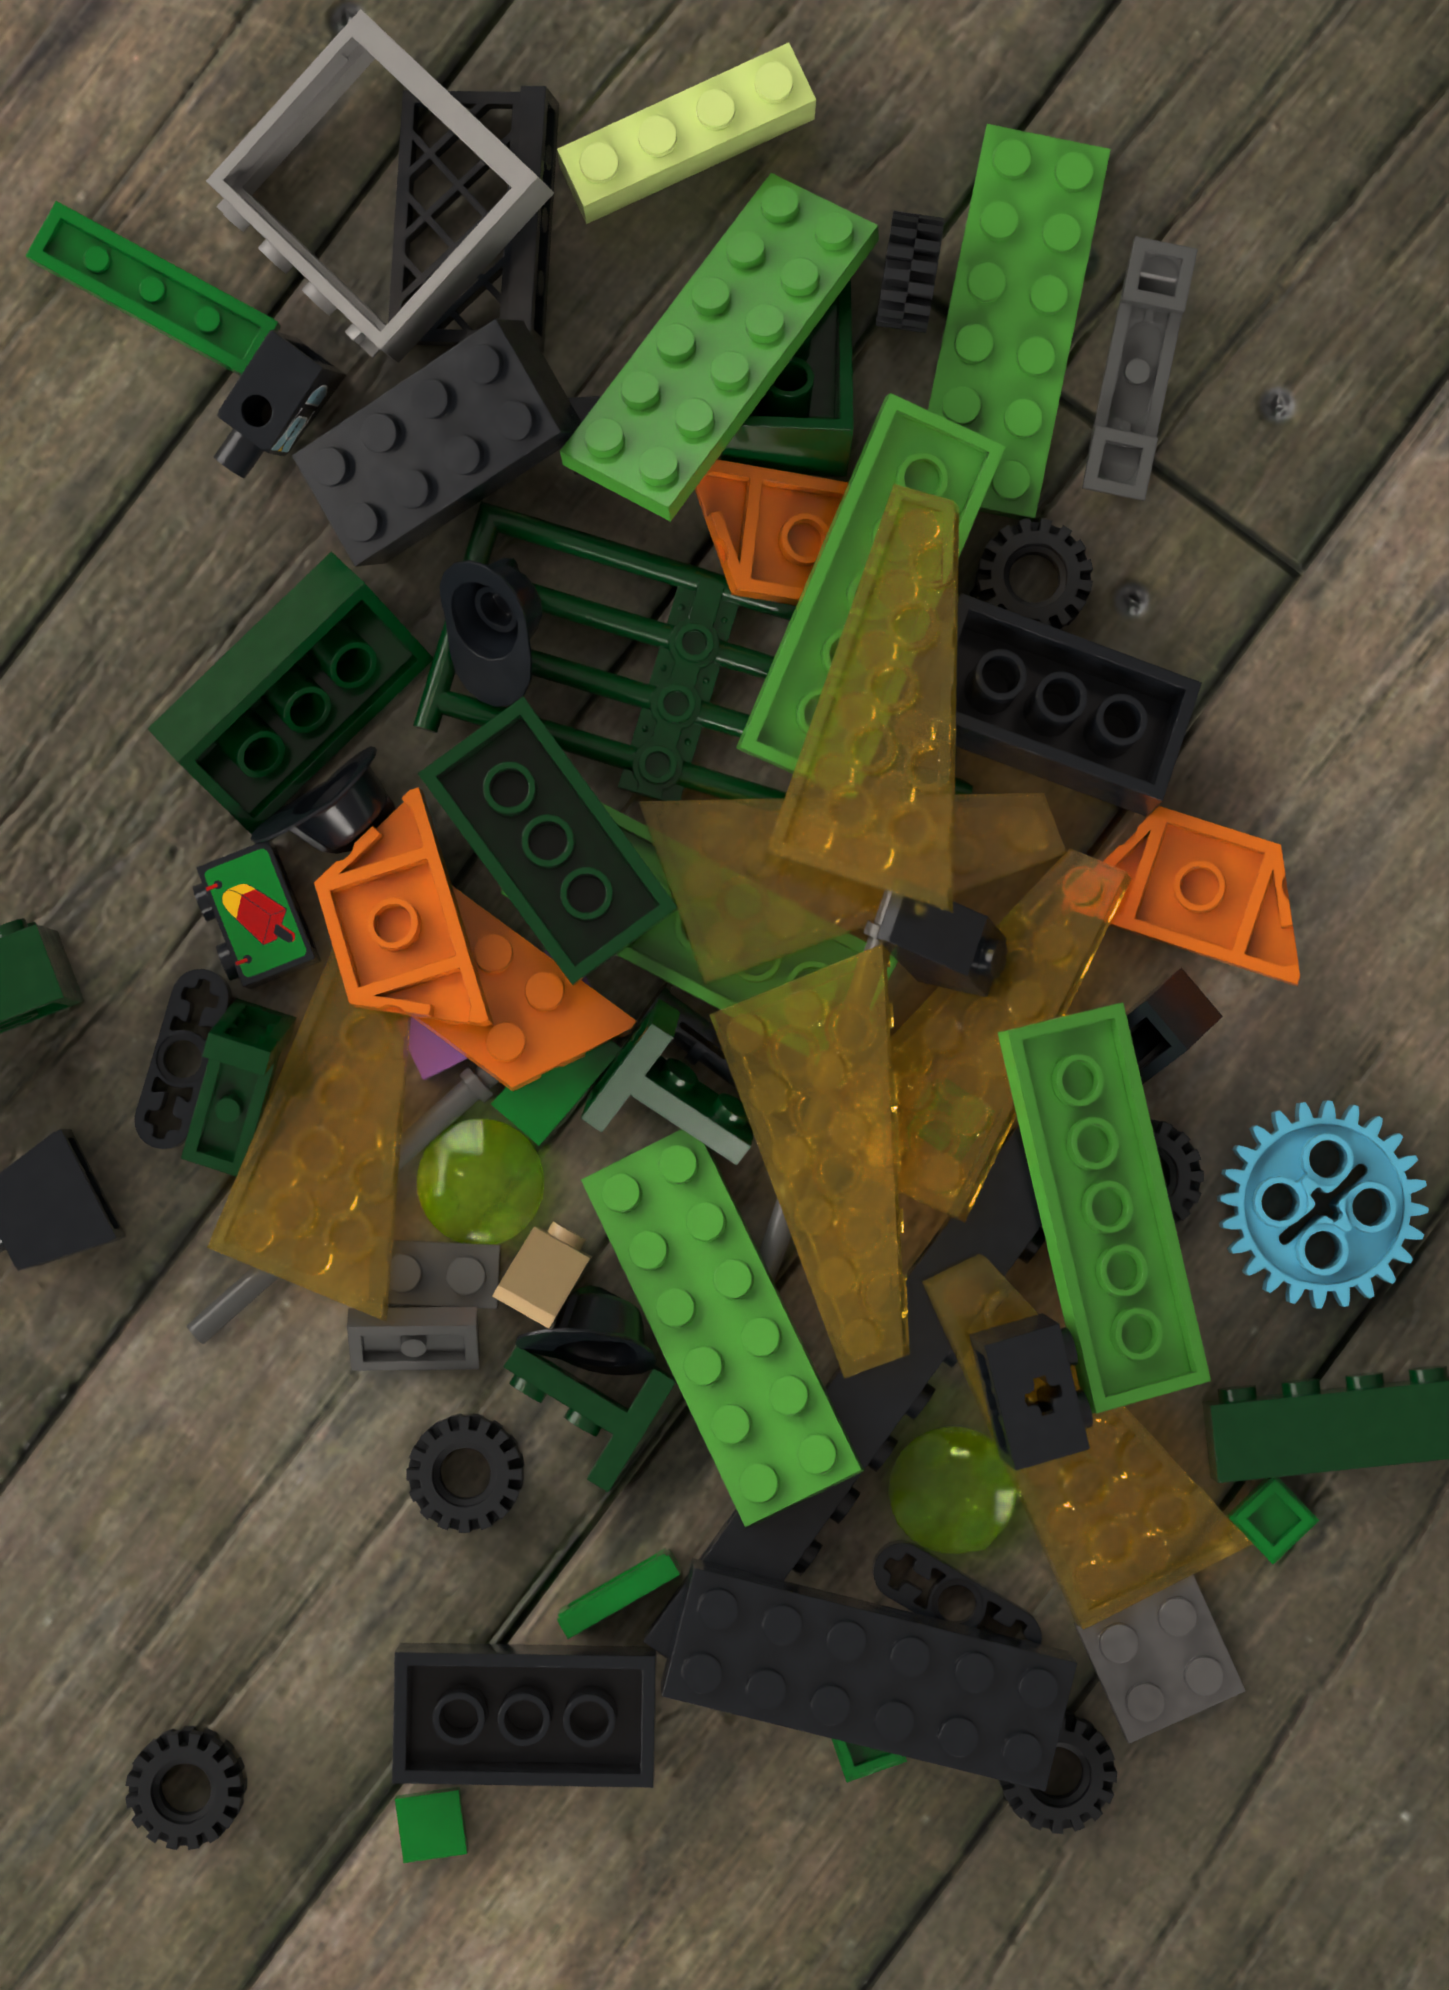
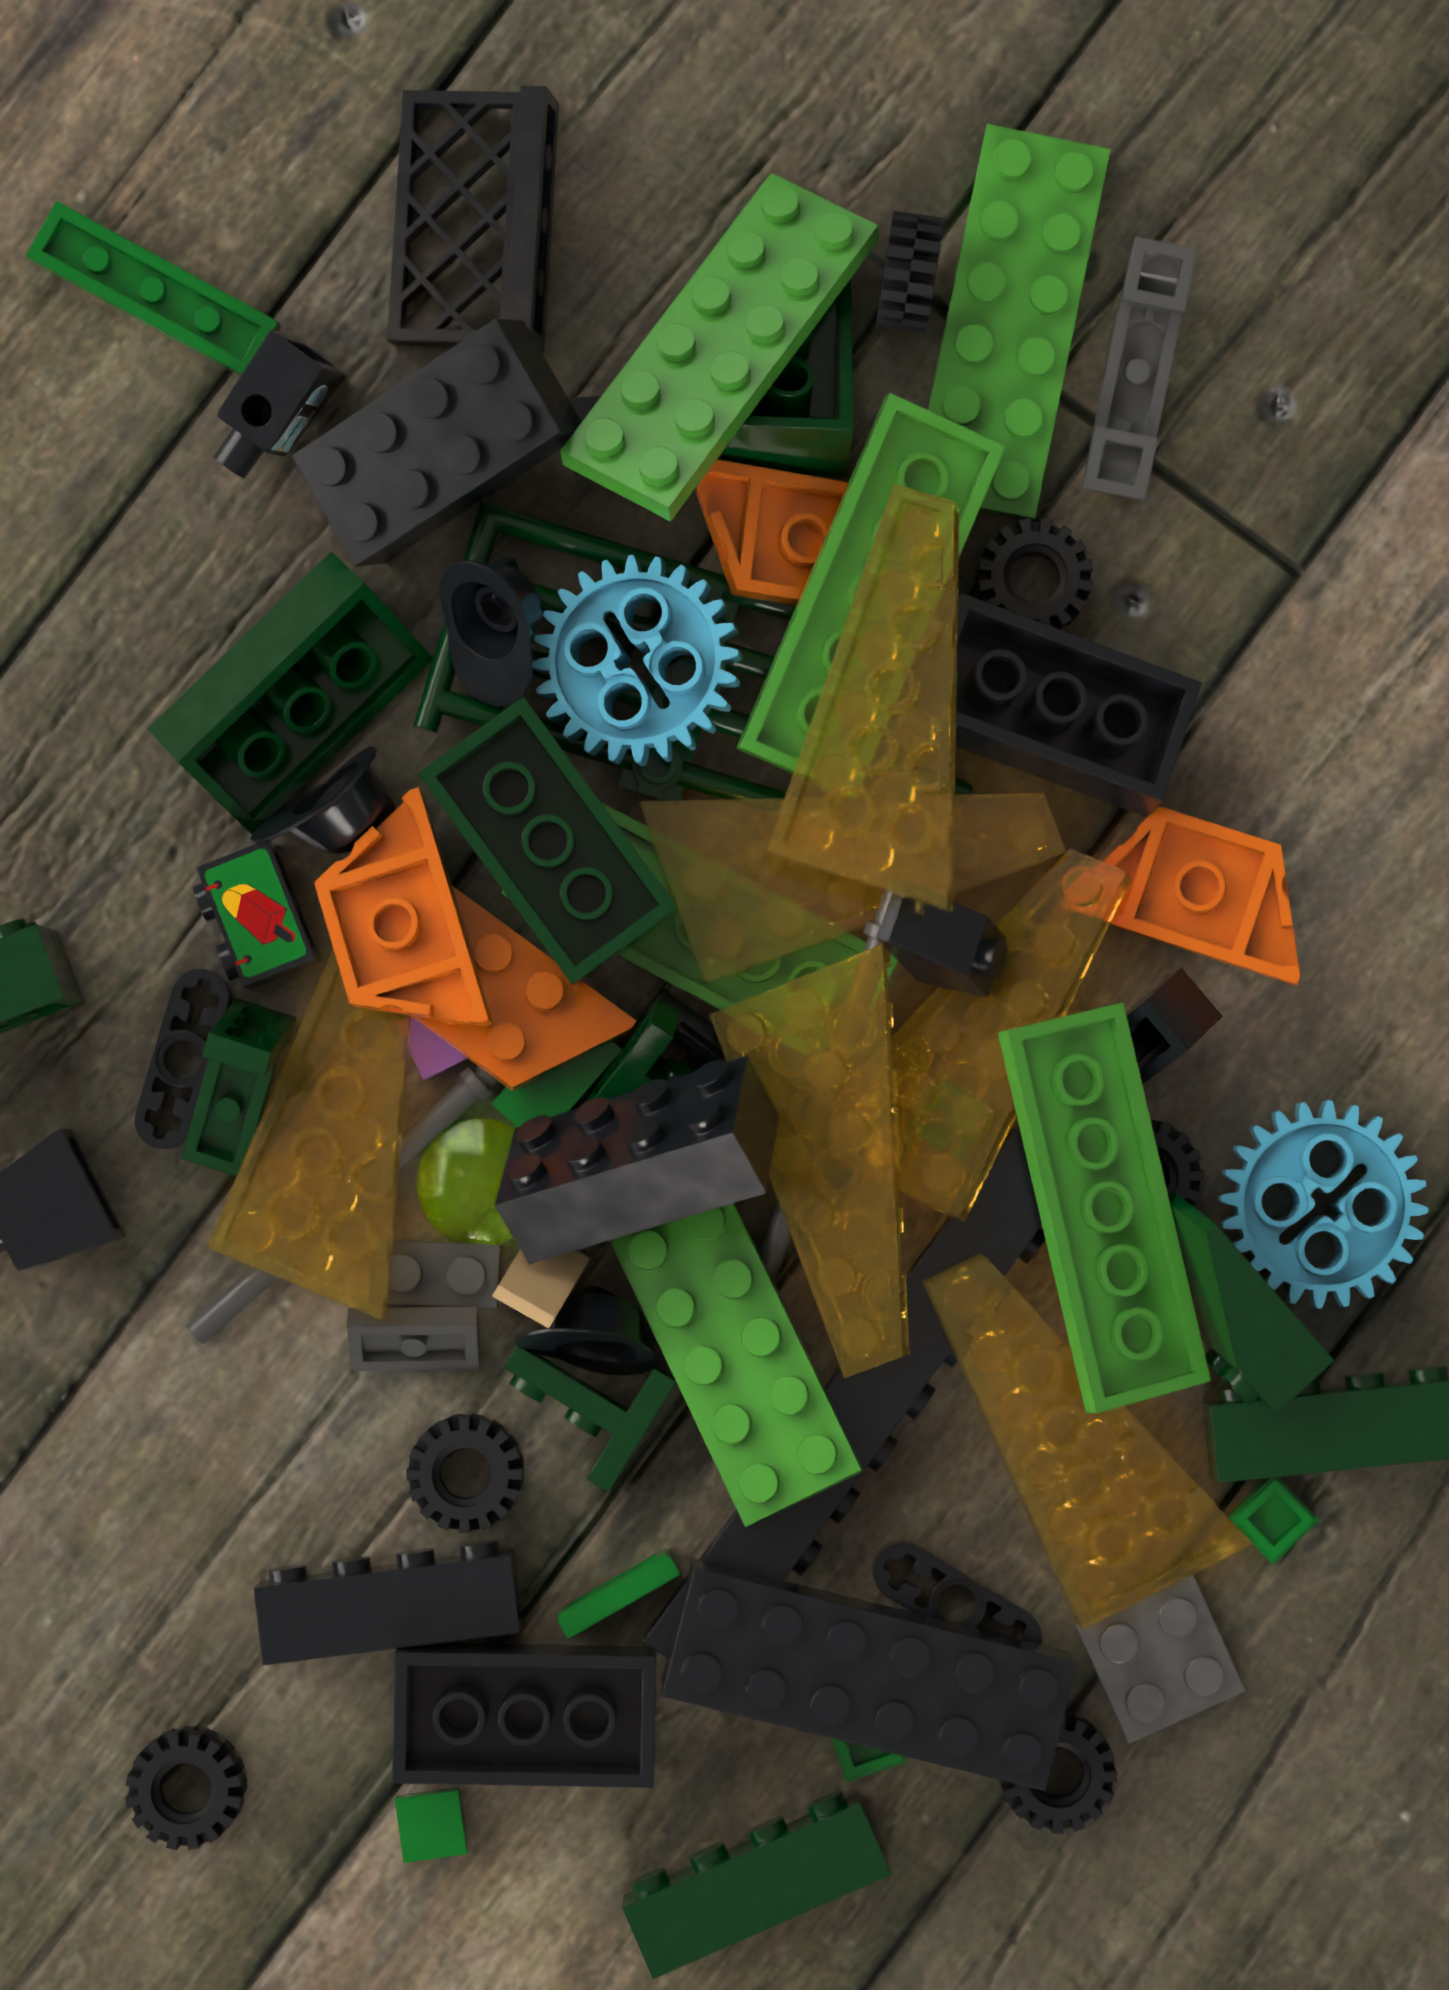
(293, 119): light grey window -> none
(387, 1605): none -> black brick
(638, 1159): none -> black brick
(684, 629): none -> medium azure gear
(687, 133): yellowish green brick -> none
(754, 1883): none -> dark green brick
(951, 1490): clear neon green dish -> none
(1006, 1364): black brick -> none
(1241, 1320): none -> dark green slope

